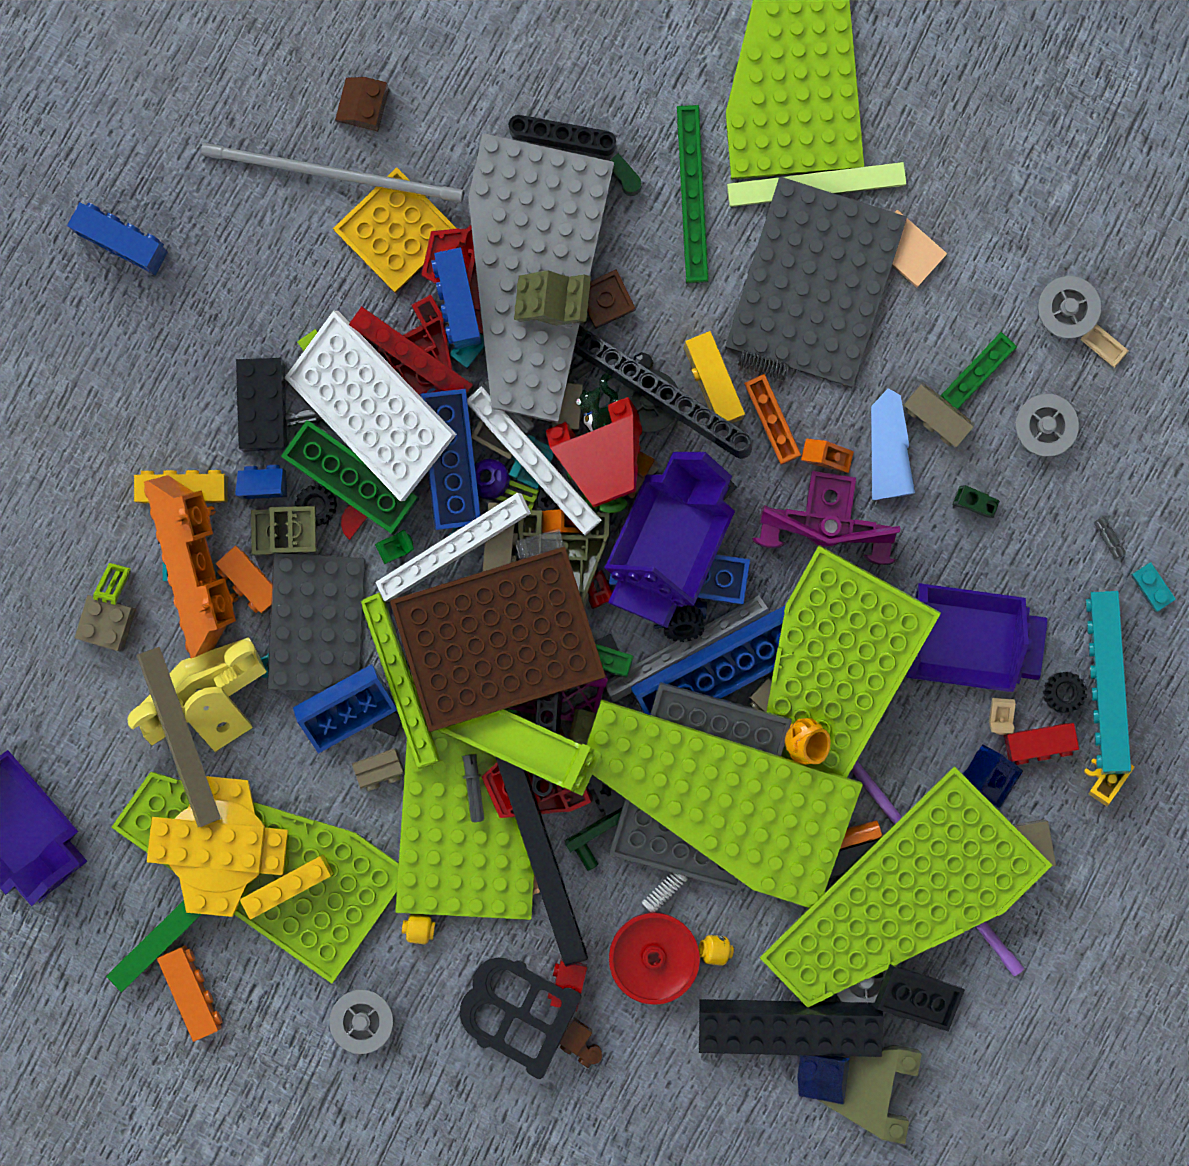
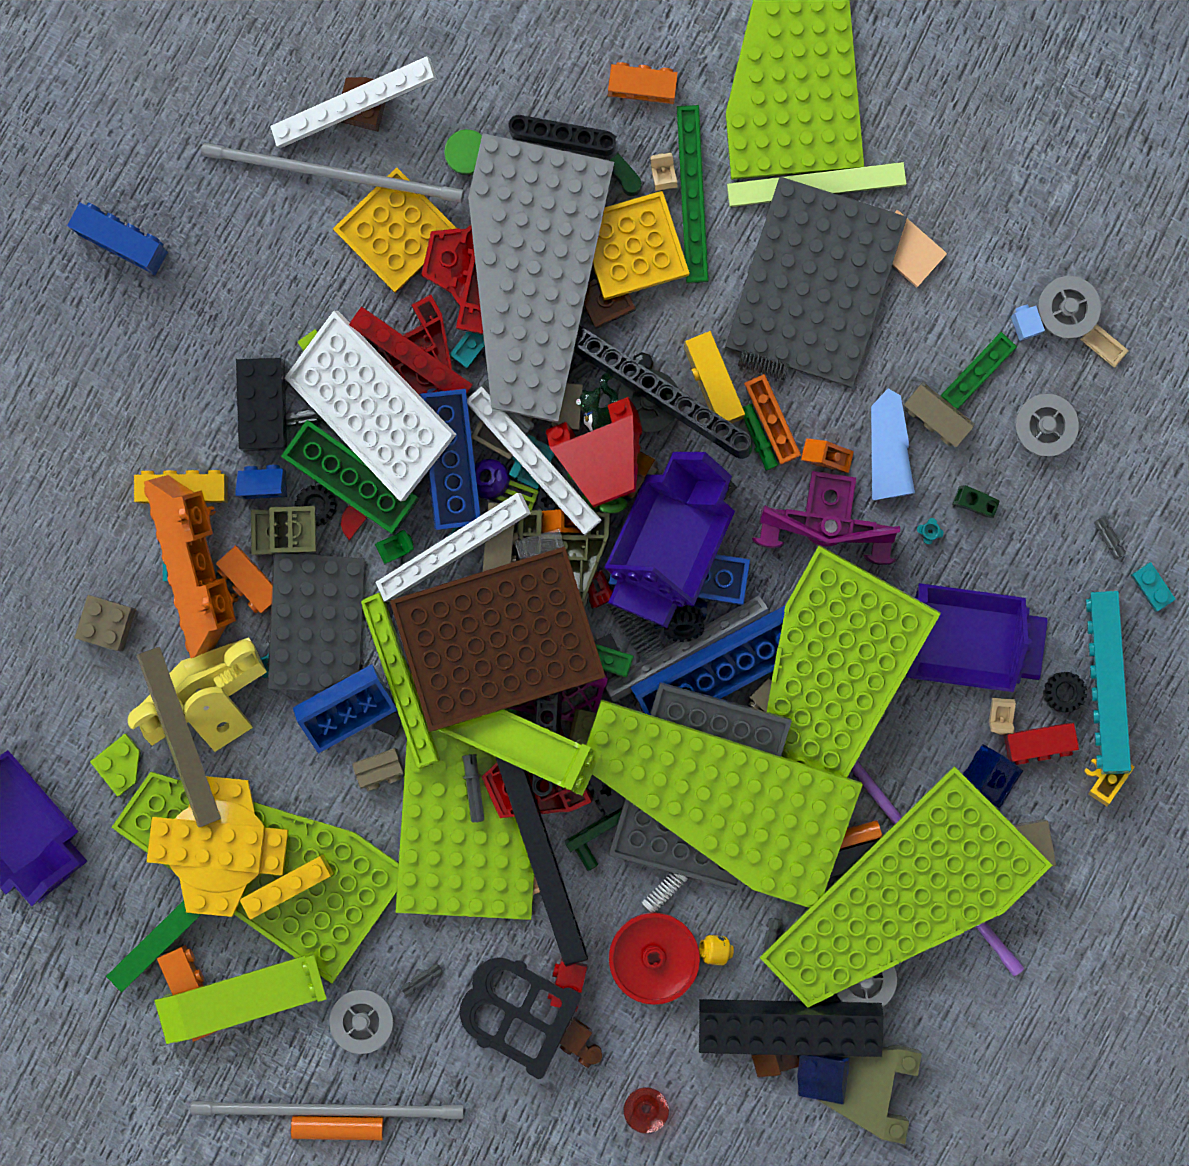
(107, 595): lime tile -> none
(119, 764): none -> lime plate
(211, 1108): none -> light grey piece
(240, 999): none -> lime panel
(337, 1127): none -> orange brick
(353, 102): none -> white plate
(418, 928): yellow head -> none
(422, 980): none -> dark grey axle
(456, 293): blue brick -> none
(462, 151): none -> bright green tile
(552, 298): olive bracket -> none
(637, 247): none -> yellow plate
(642, 83): none -> orange brick
(647, 654): none -> dark grey piece
(649, 1121): none -> clear red dish
(663, 171): none -> tan bracket
(760, 441): none -> green pin
(772, 934): none -> dark grey axle
(774, 1064): none -> reddish brown slope
(807, 741): light orange helmet -> none
(918, 997): black plate -> none
(936, 531): none -> teal plate
(1027, 322): none -> light blue brick

